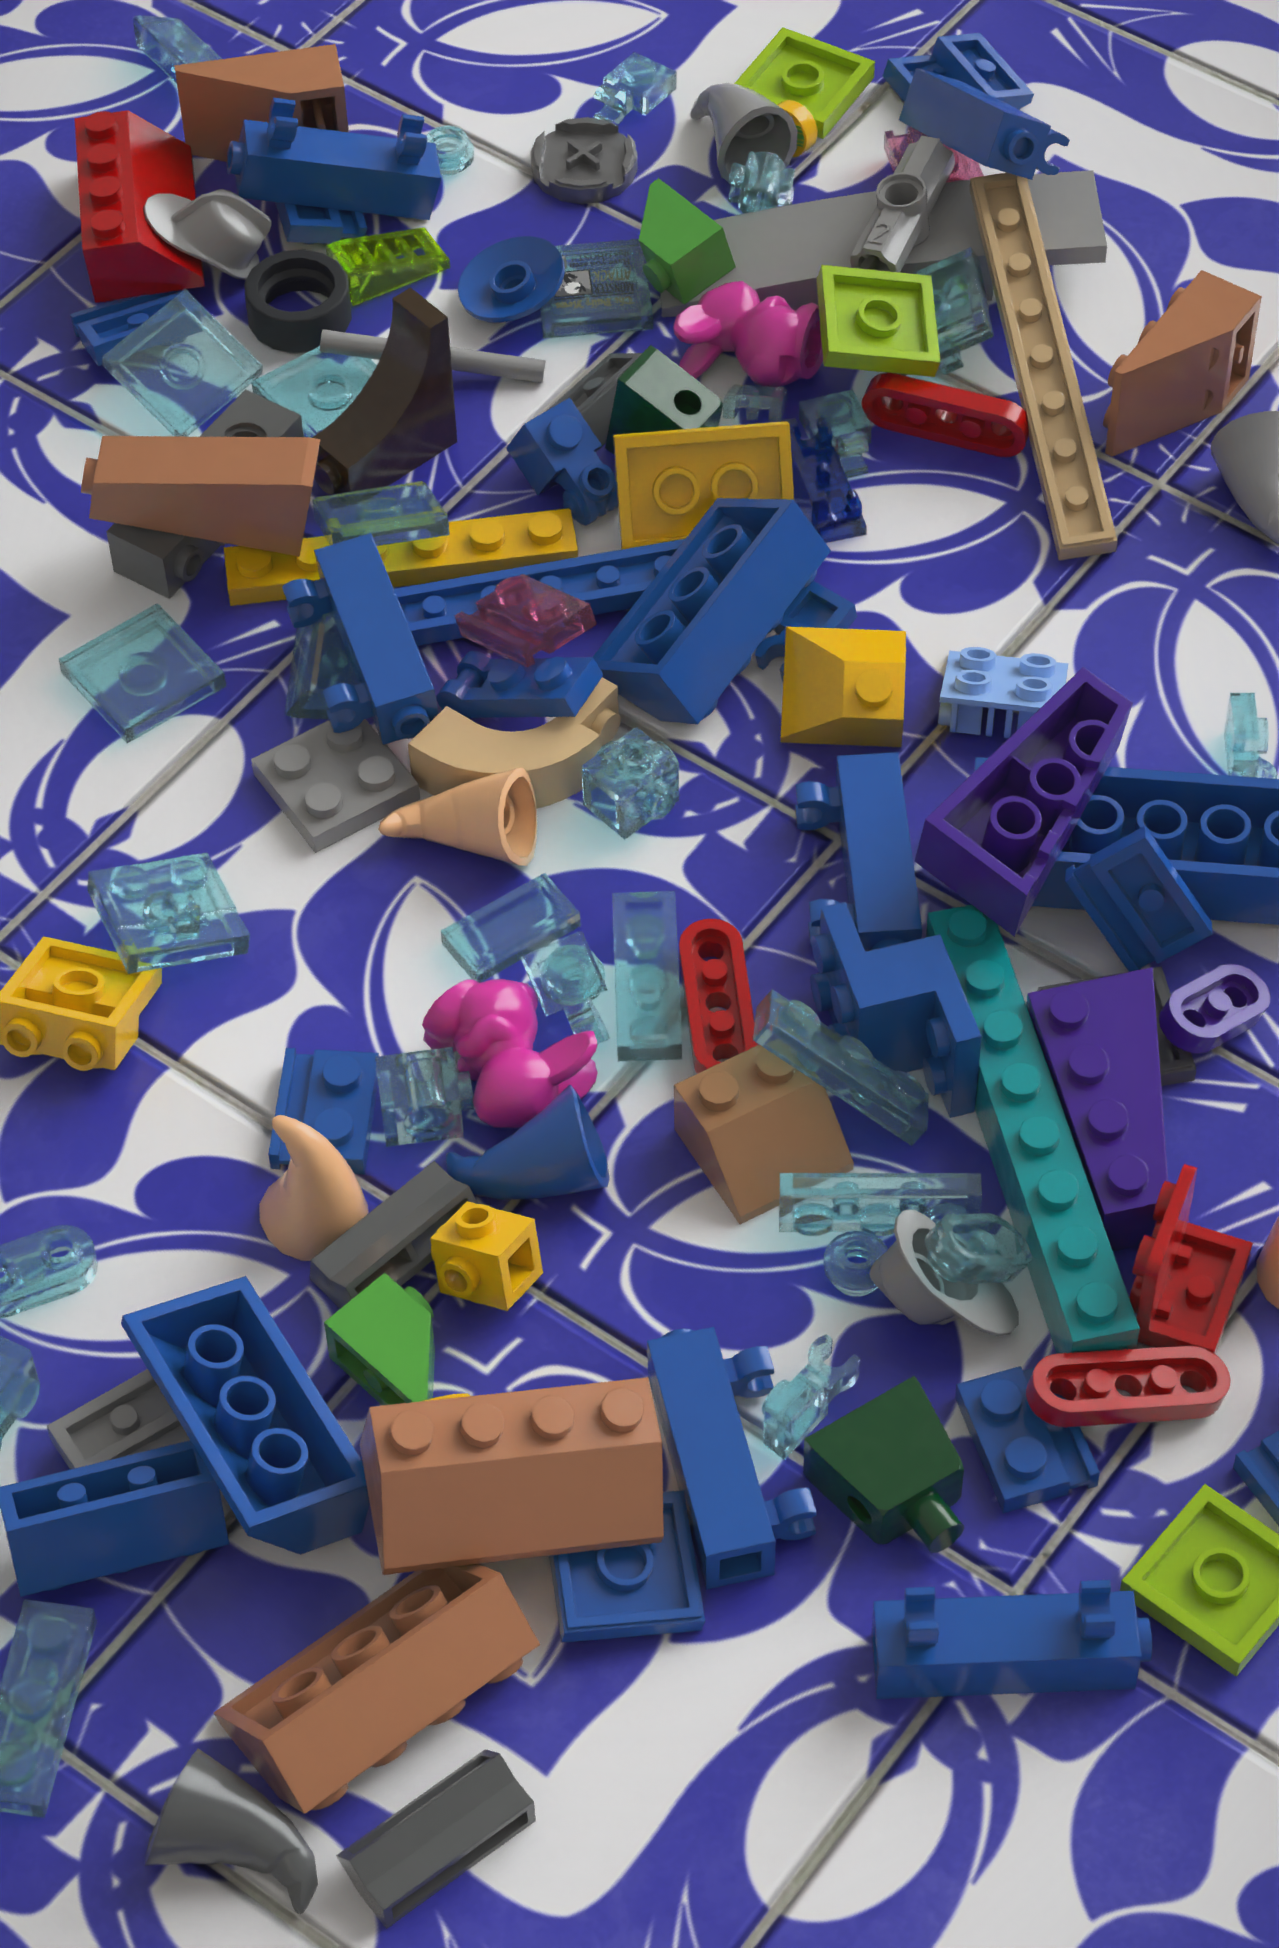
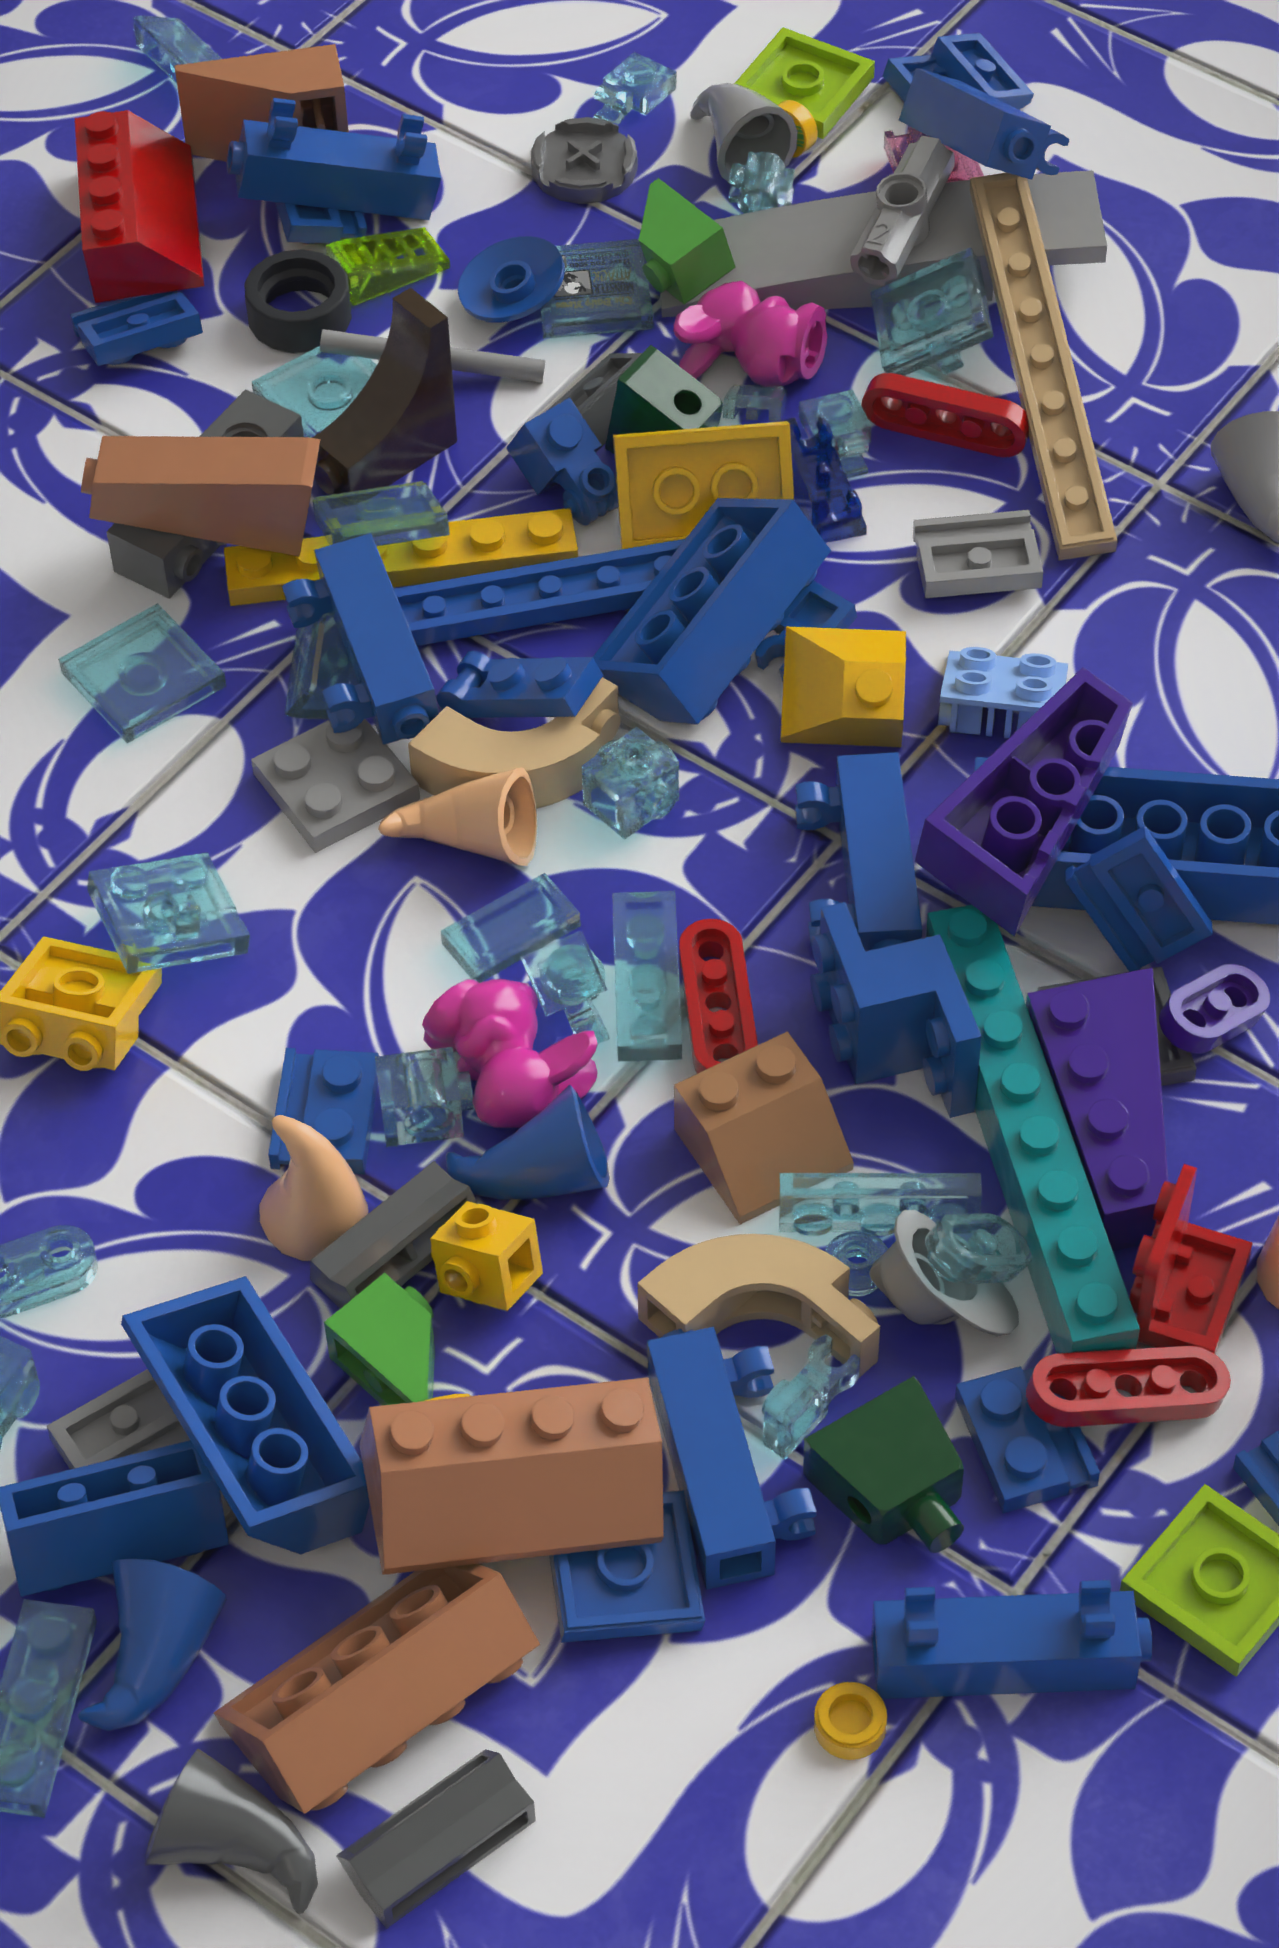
(162, 1628): none -> blue hat
(182, 365): clear light blue tile -> none
(212, 228): light grey piece -> none
(453, 149): clear light blue plate -> none
(525, 619): clear pink plate -> none
(759, 1279): none -> tan arch
(842, 1066): clear light blue plate -> none
(850, 1720): none -> yellow tile
(877, 321): lime plate -> none
(977, 554): none -> light grey plate
(1183, 363): nougat slope -> none
(1246, 738): clear light blue plate -> none

